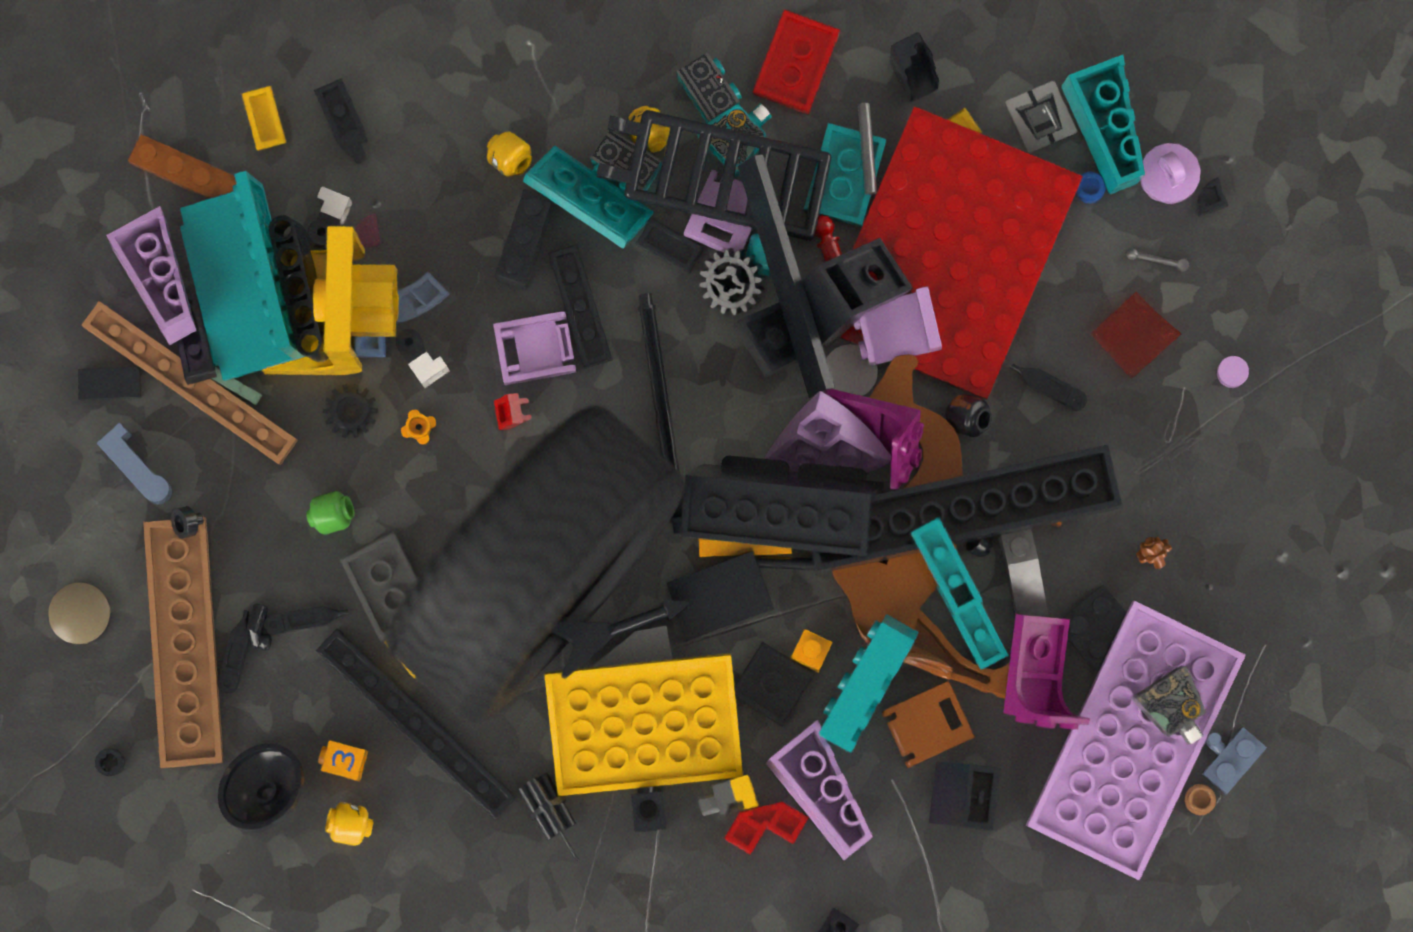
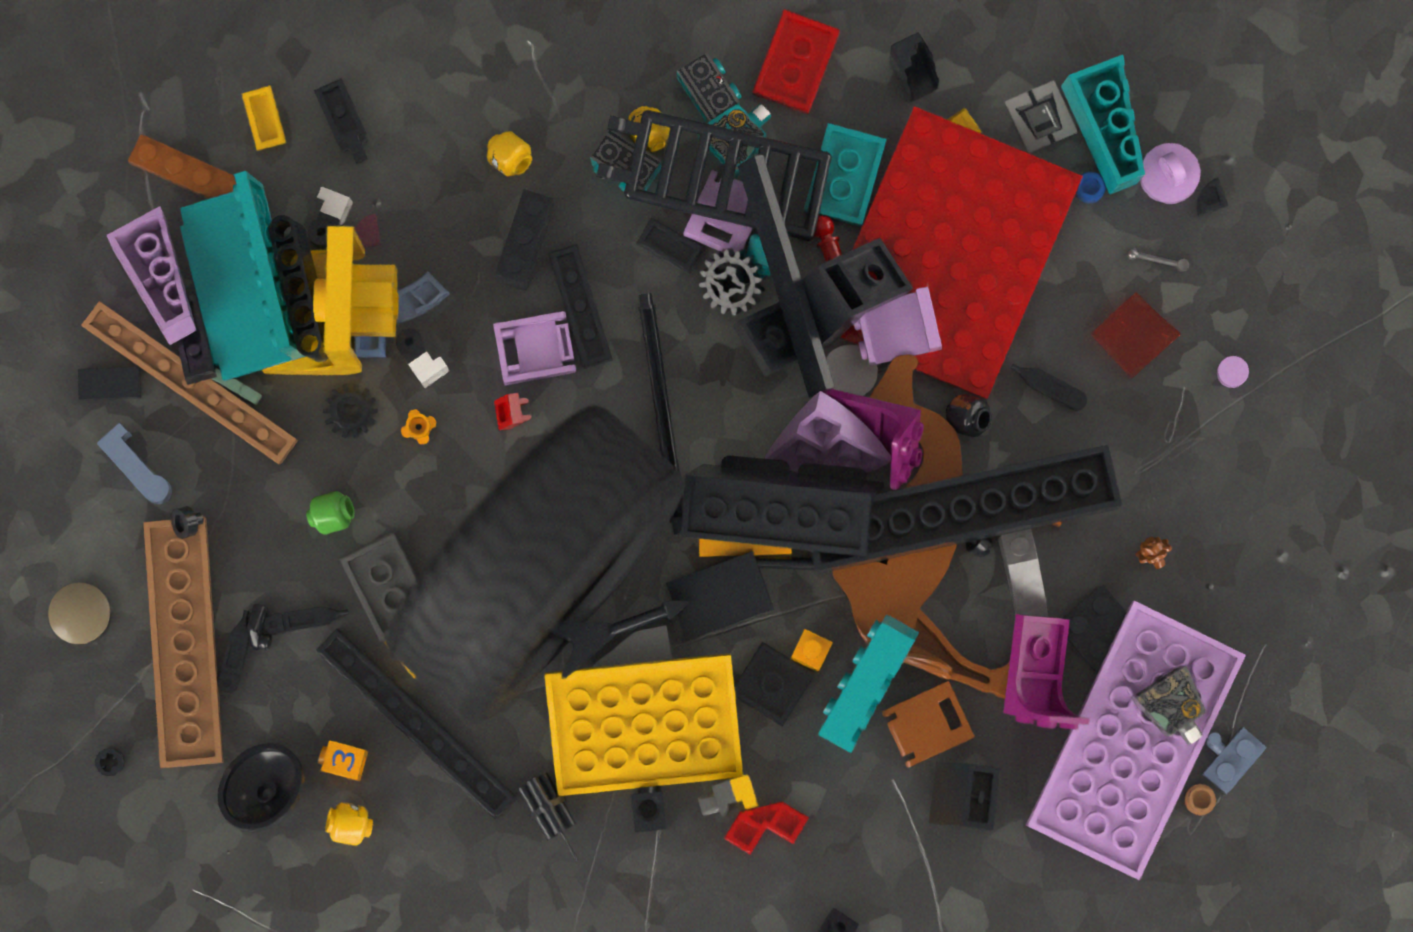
(588, 197): teal tile -> none
(819, 787): lavender wedge -> none
(867, 148): flat silver bar -> none
(959, 593): teal bracket -> none

